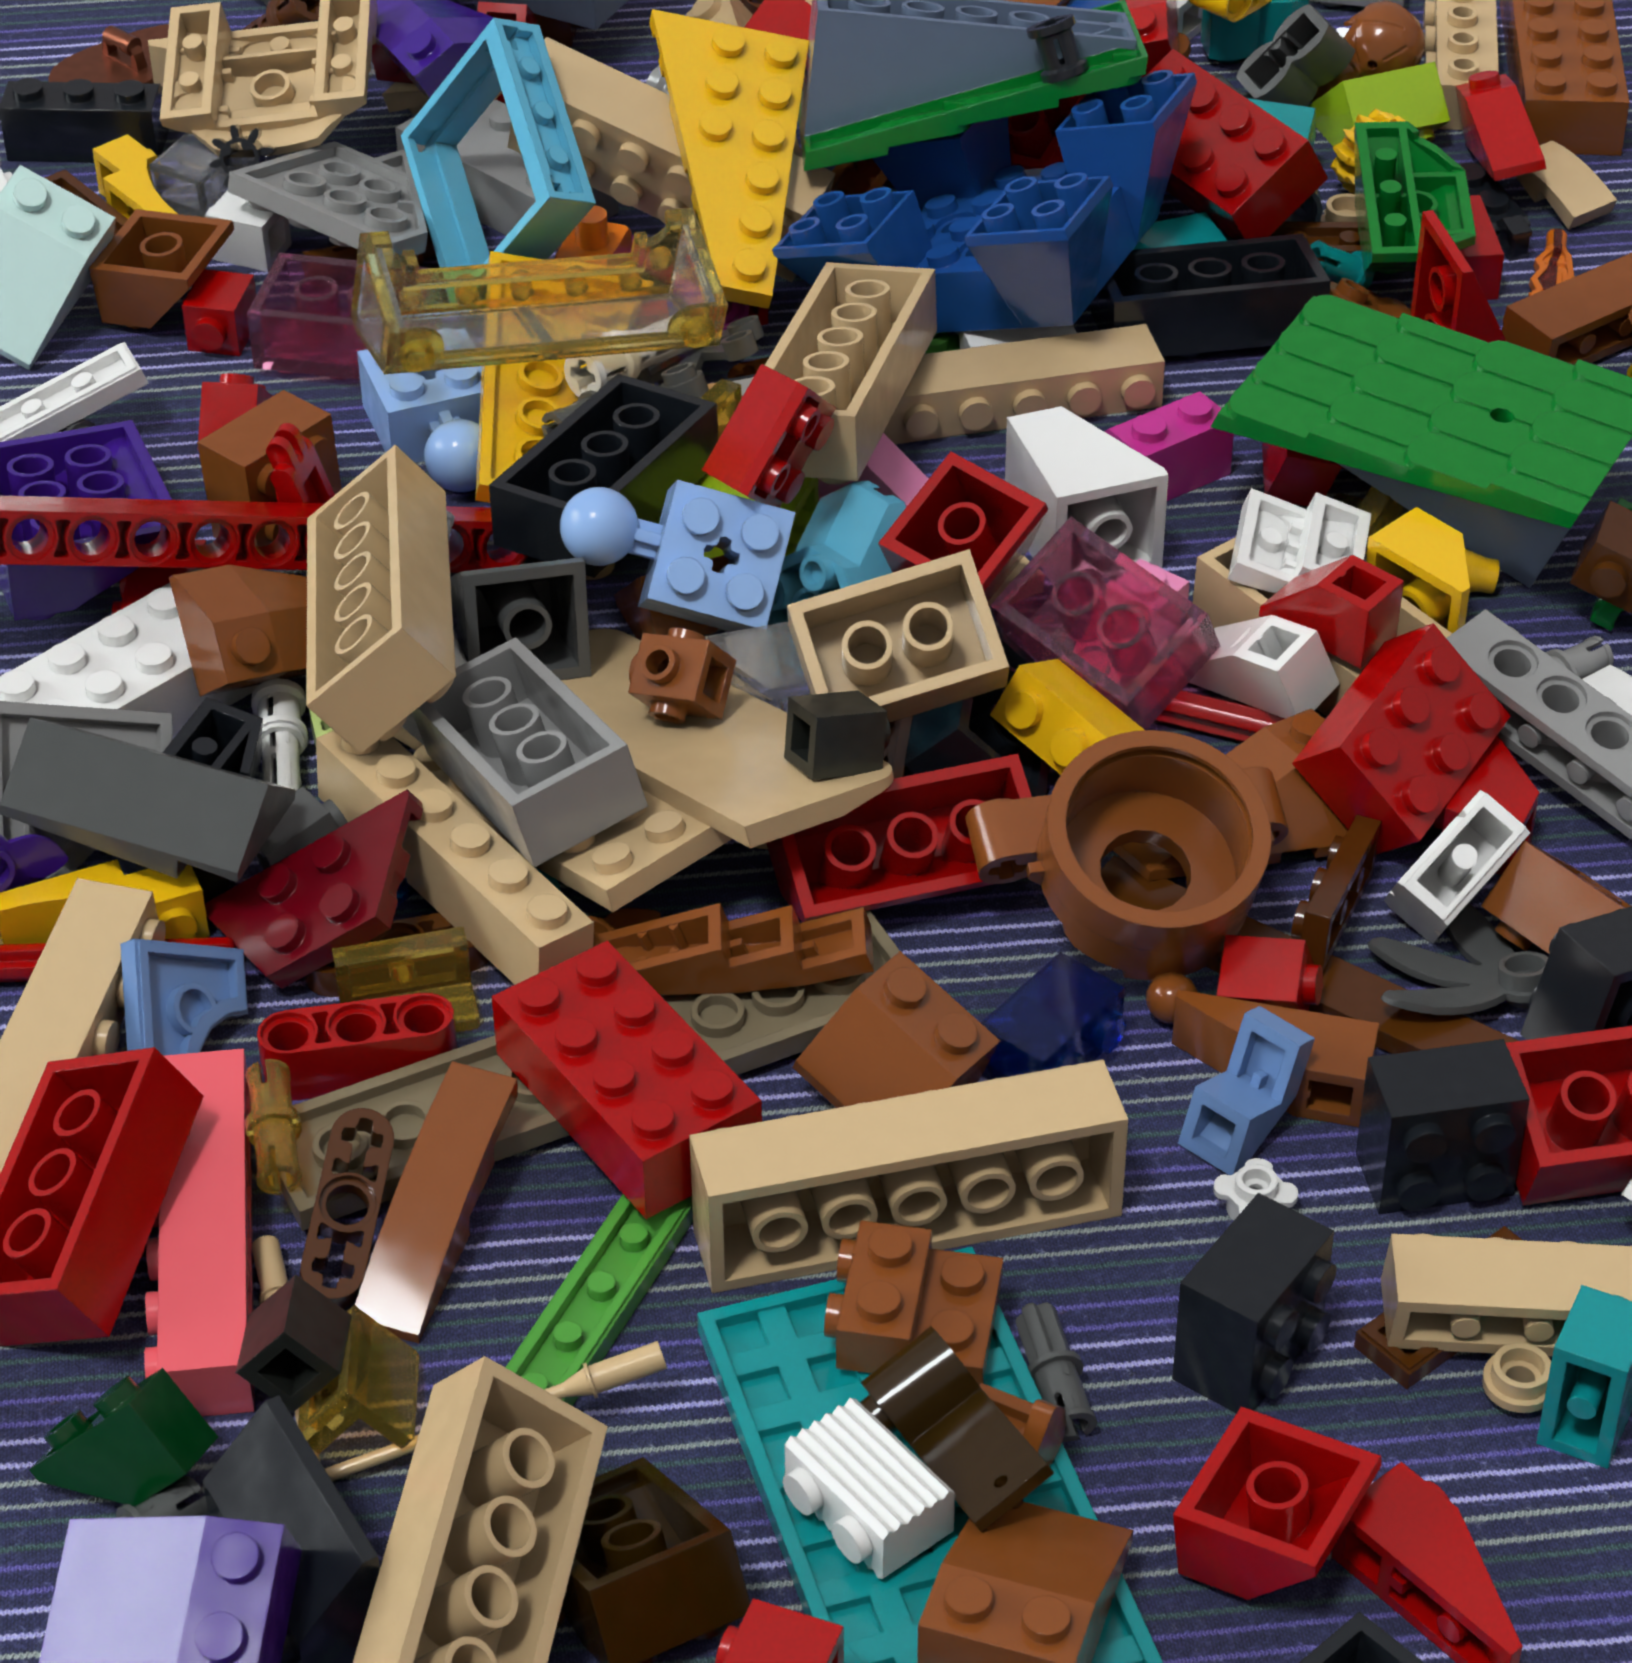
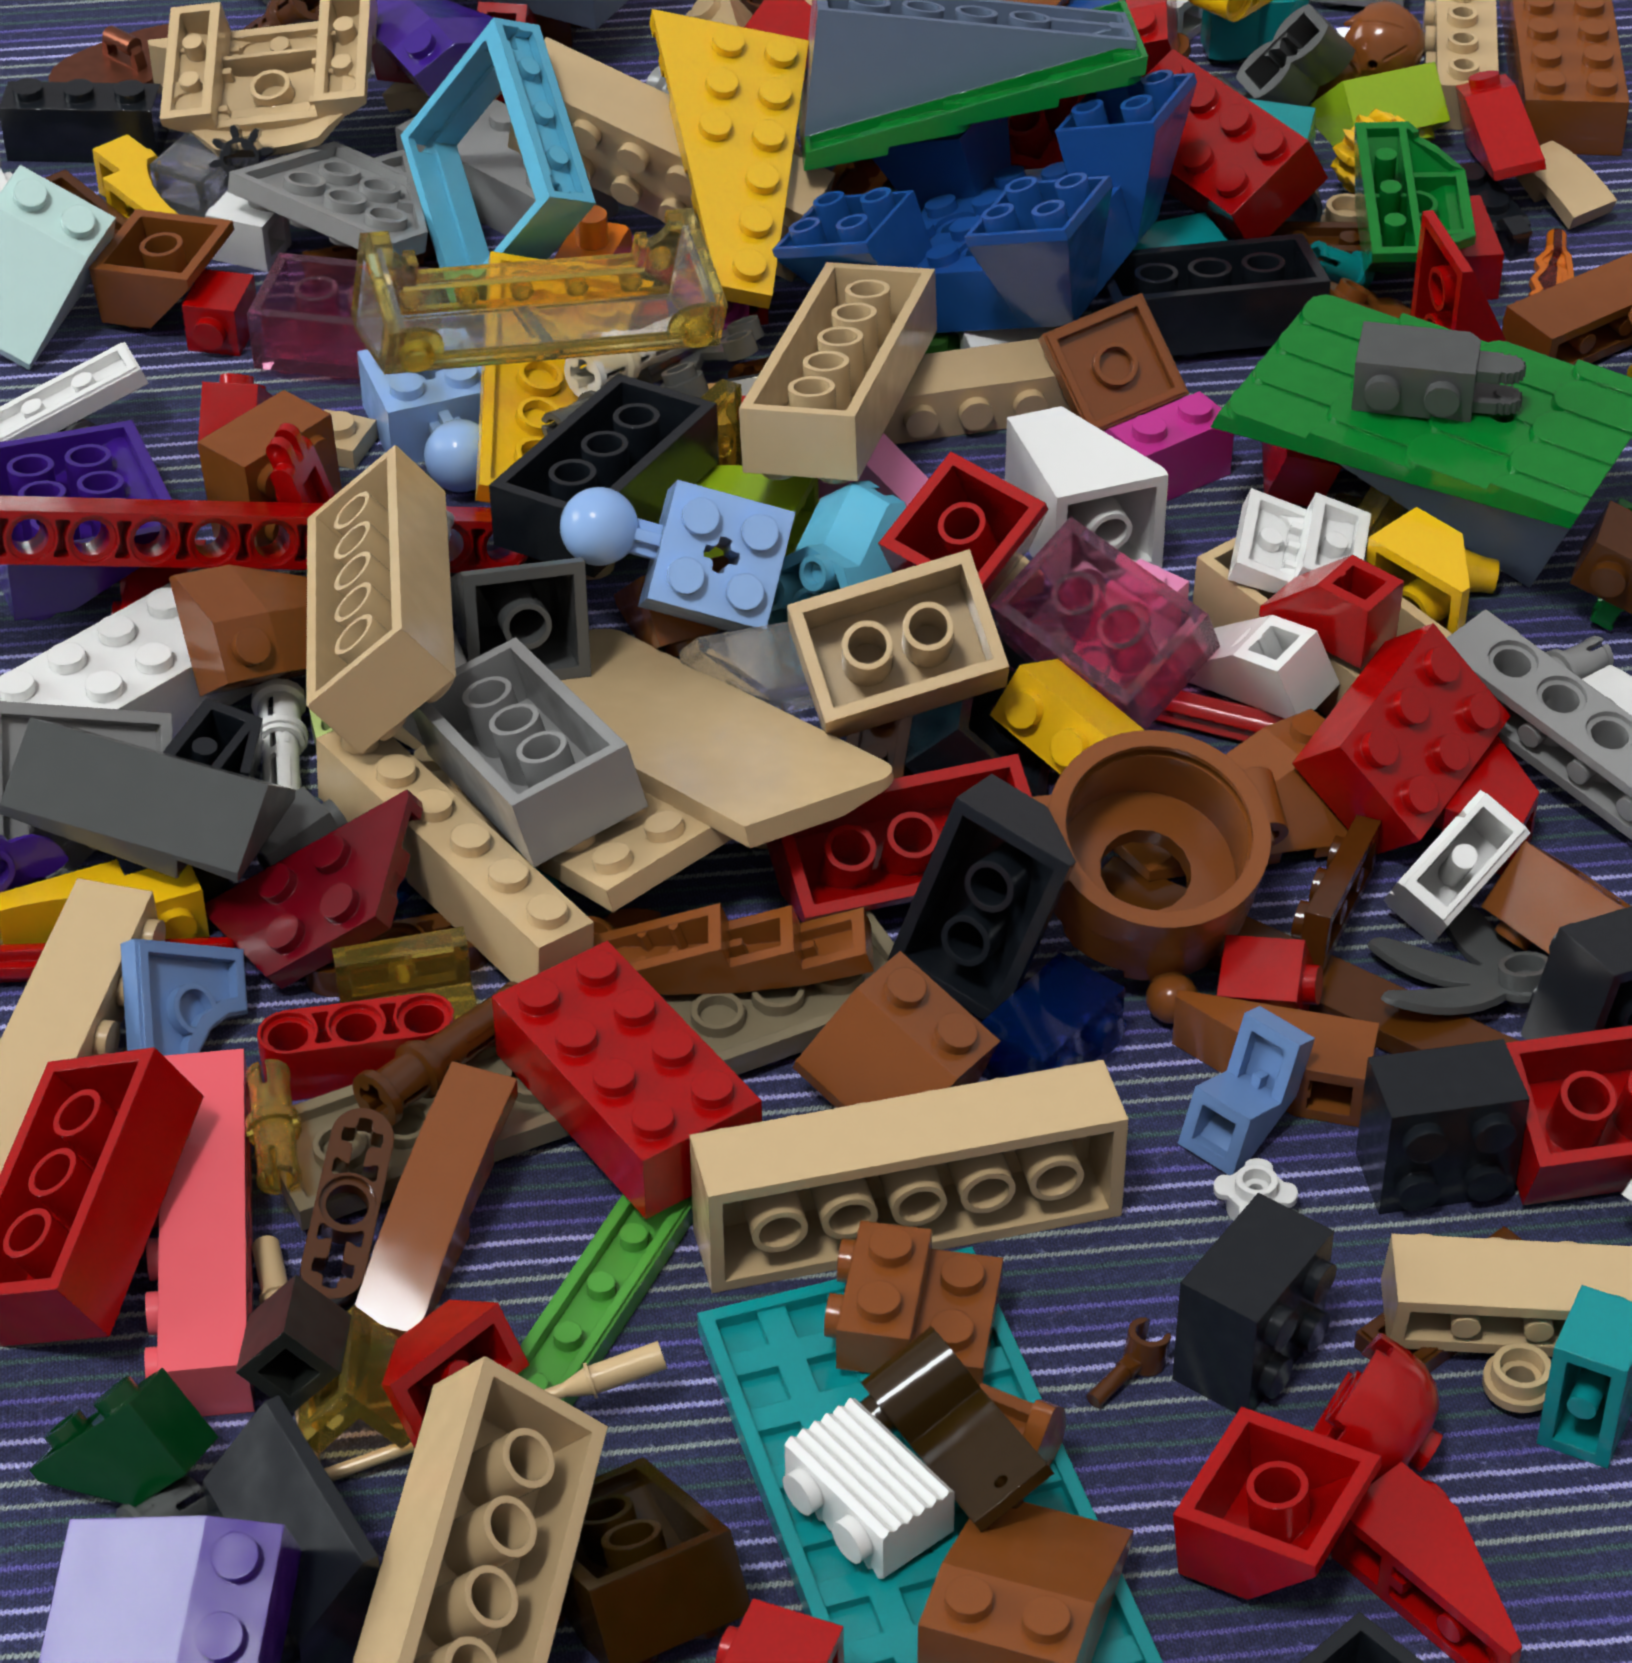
(353, 437): none -> tan plate
(423, 1064): none -> reddish brown pin
(441, 1346): none -> red slope
(681, 676): dark orange brick -> none
(771, 438): red slope -> none
(836, 734): pearl dark grey brick -> none
(986, 895): none -> black slope
(1055, 1366): dark grey axle -> none
(1061, 29): black bush -> none
(1113, 364): none -> dark orange tile
(1138, 1358): none -> reddish brown hand
(1386, 1408): none -> red cylinder
(1432, 374): none -> dark grey hinge

